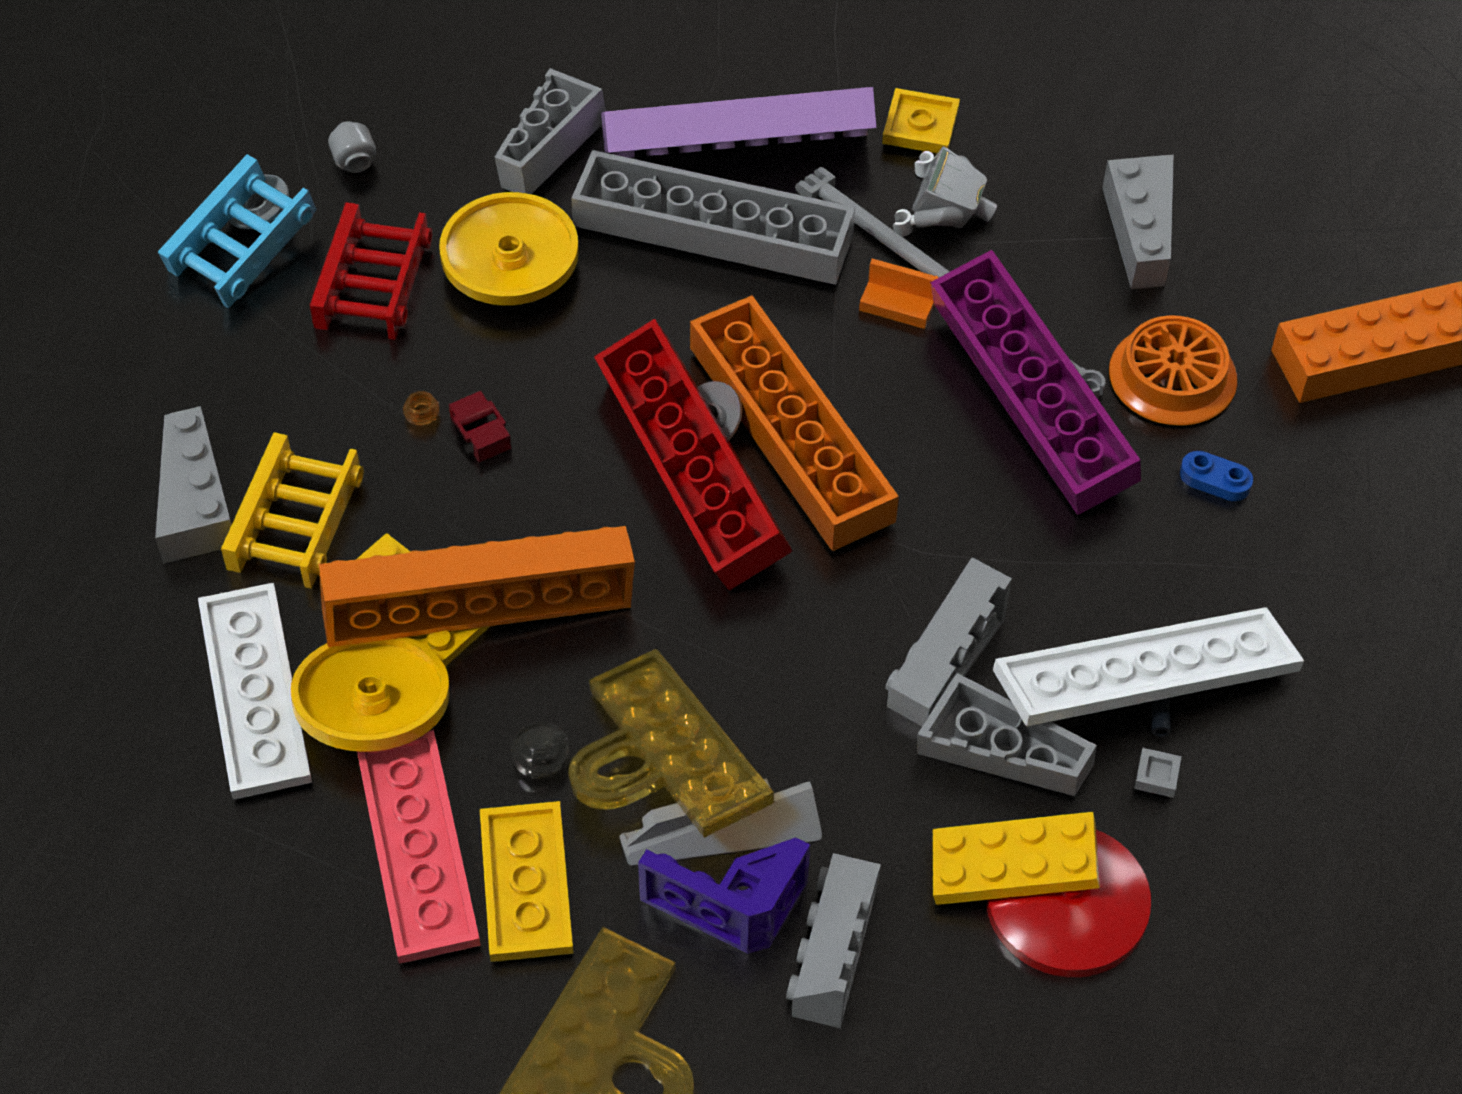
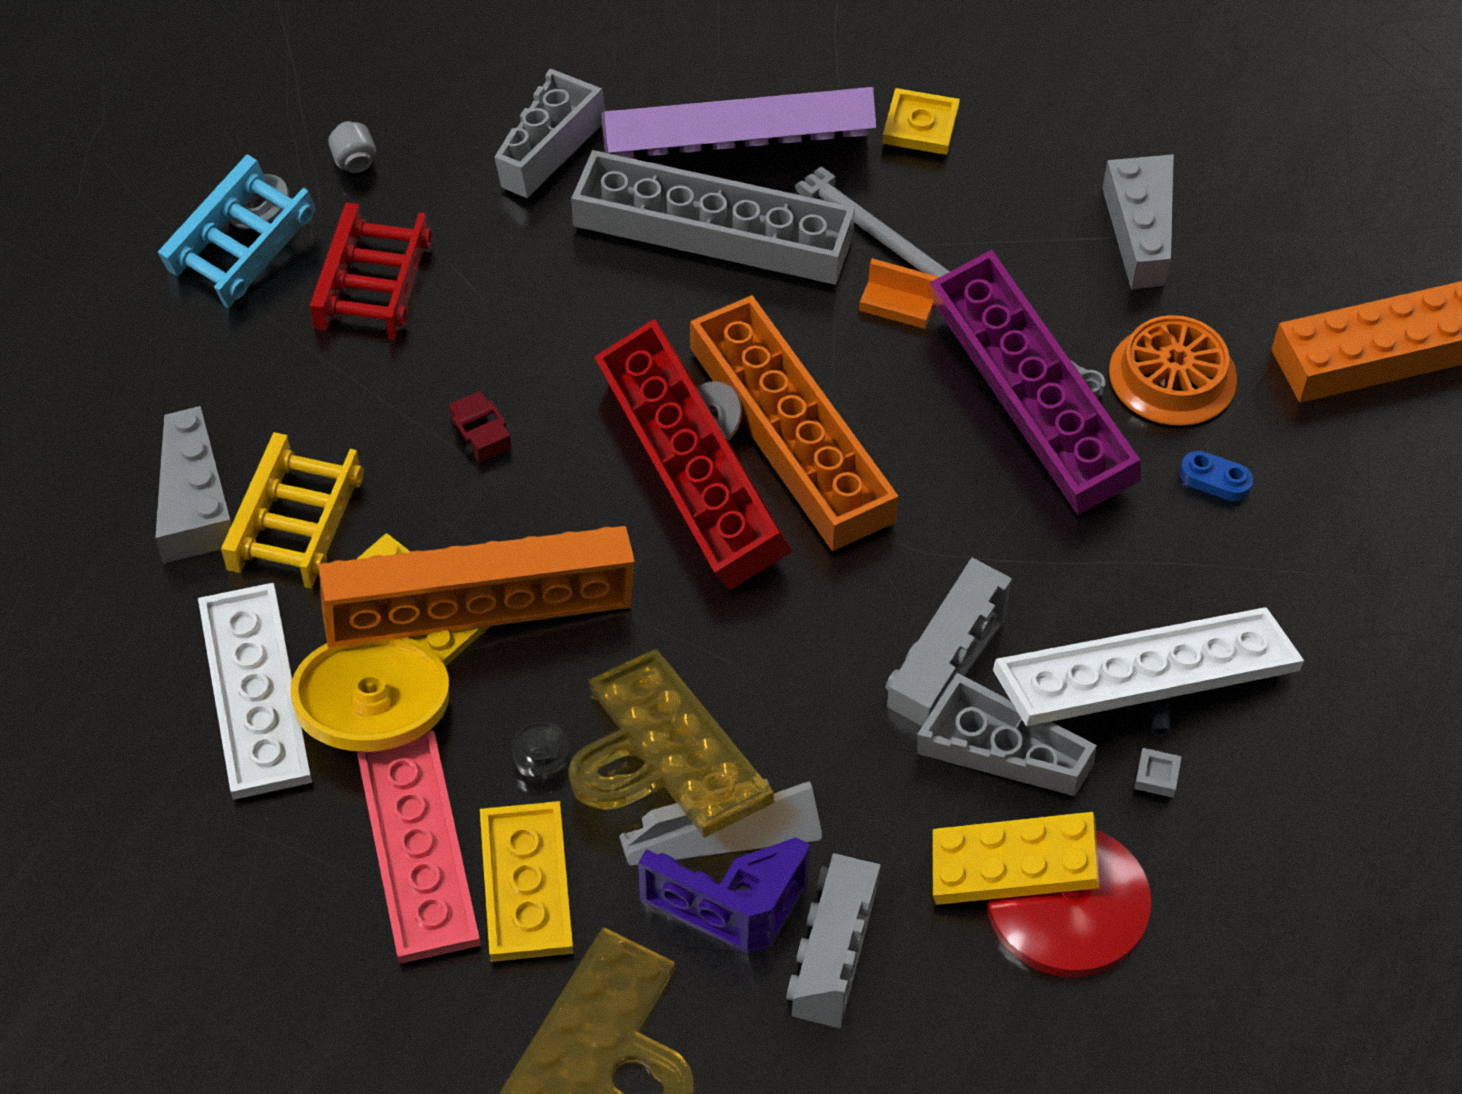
(421, 401): clear orange plate -> none
(509, 248): yellow dish -> none
(947, 194): light grey torso -> none

